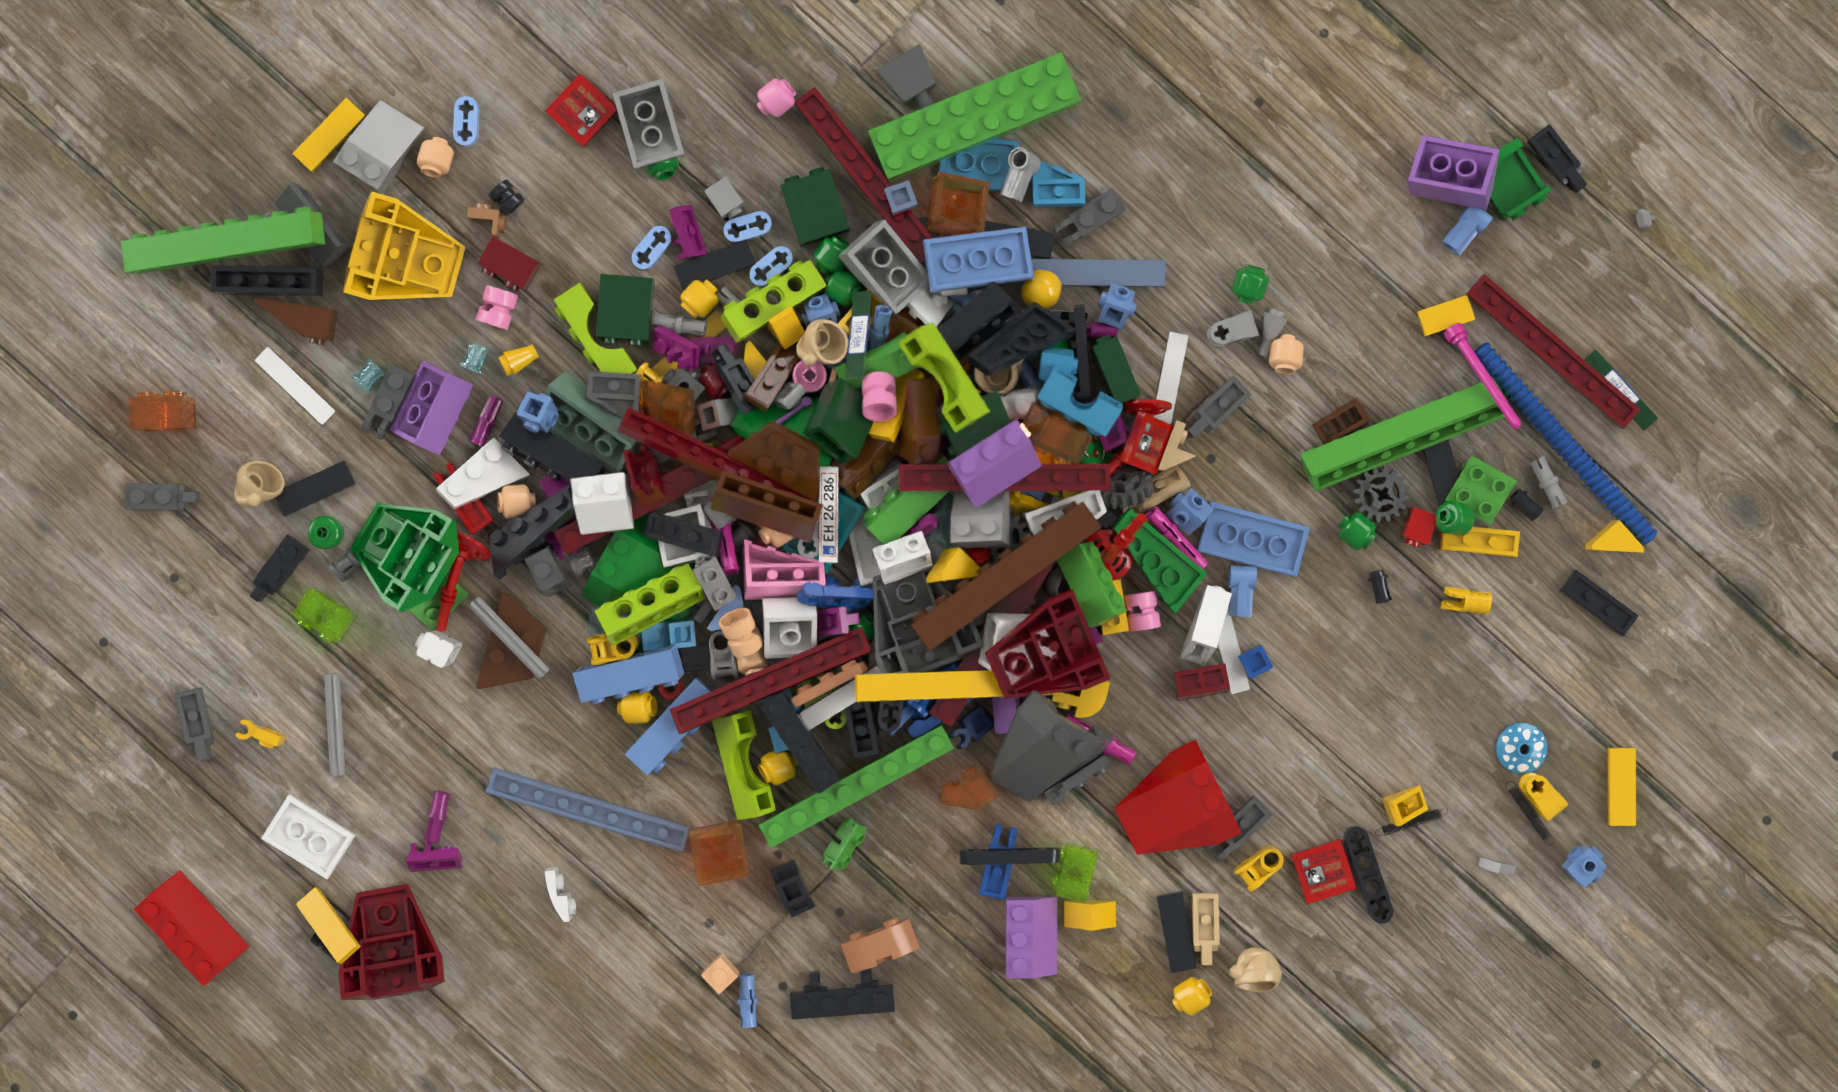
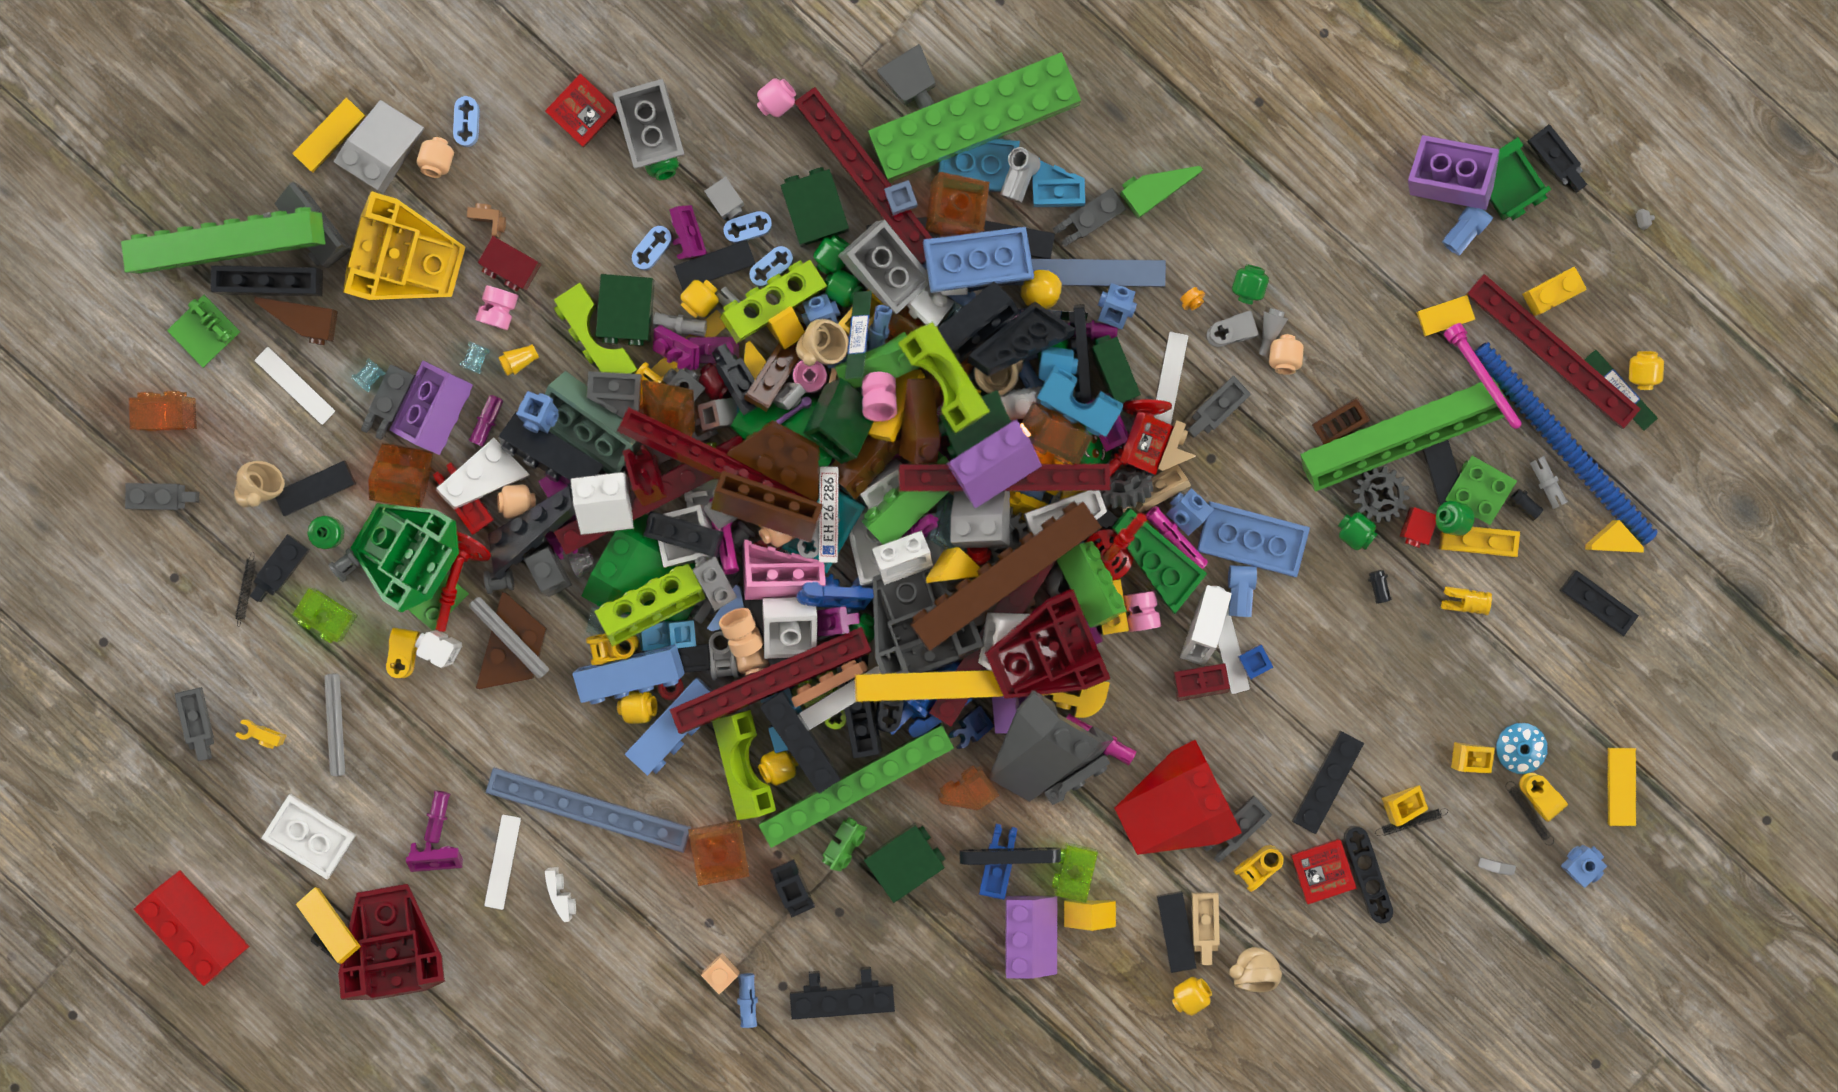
(203, 330): none -> bright green hinge
(243, 584): none -> black piece
(400, 475): none -> clear orange slope
(402, 651): none -> yellow piece
(493, 583): none -> dark grey bush
(502, 862): none -> white sticker
(506, 197): black wheel -> none
(885, 943): nougat brick -> none
(905, 862): none -> dark green brick
(1152, 189): none -> bright green slope
(1192, 299): none -> light orange plate
(1327, 782): none -> black plate
(1472, 758): none -> yellow slope
(1554, 291): none -> yellow brick
(1646, 370): none -> yellow head

